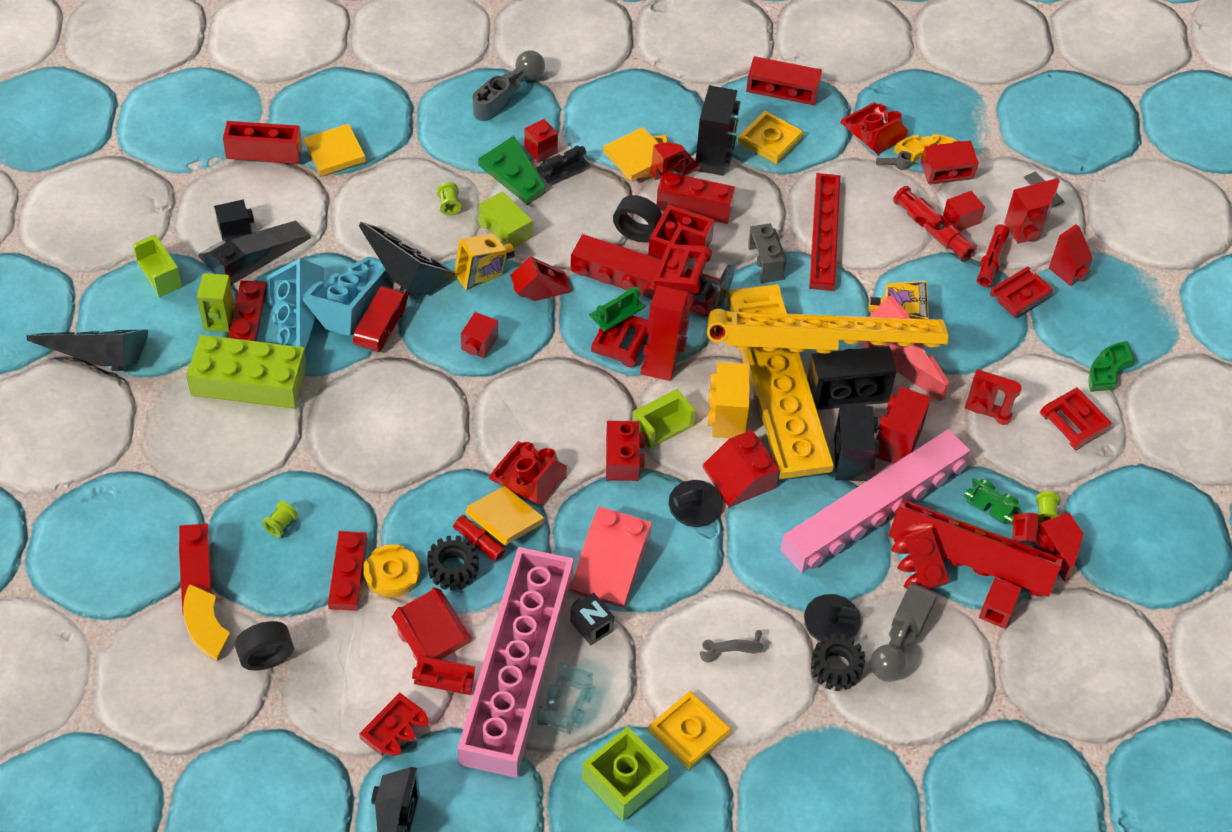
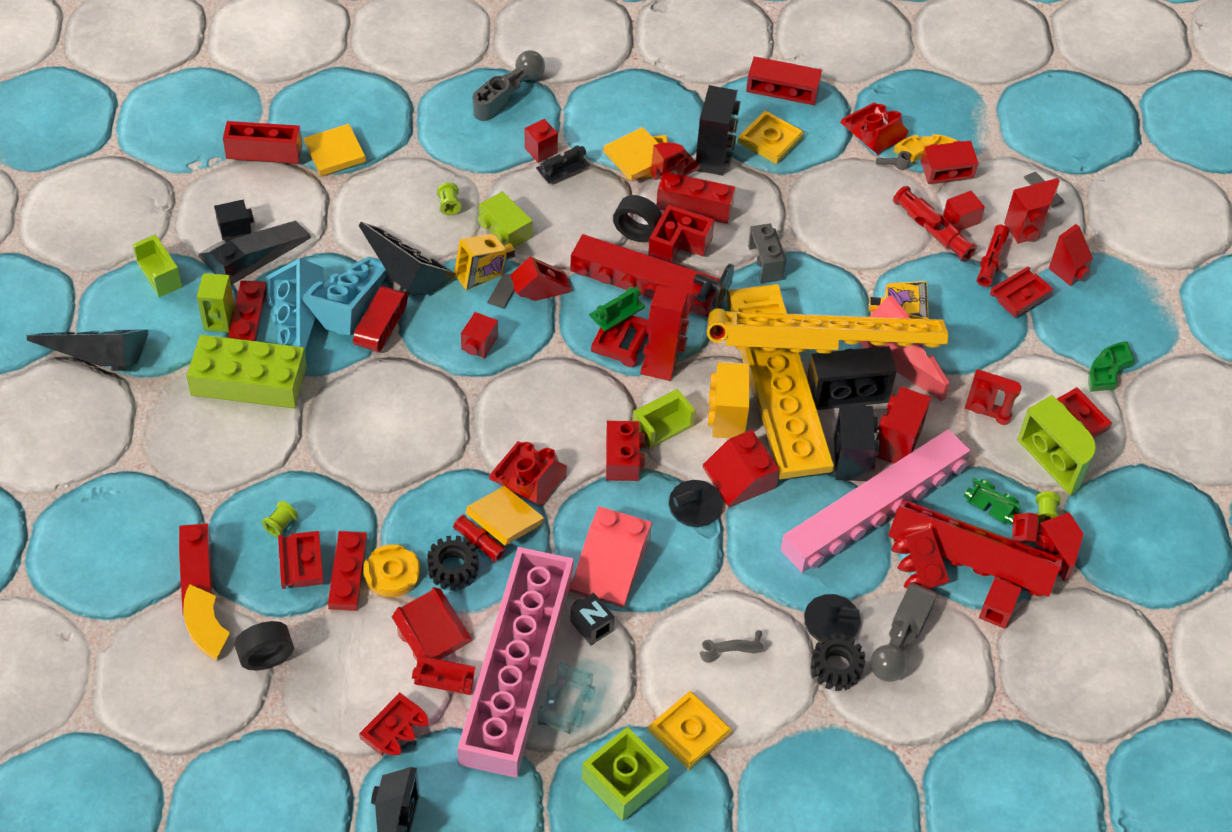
(300, 559): none -> red plate
(502, 292): none -> dark grey window
(513, 170): green wing -> none
(675, 264): red plate -> none
(824, 232): red tile -> none
(1058, 442): none -> lime brick

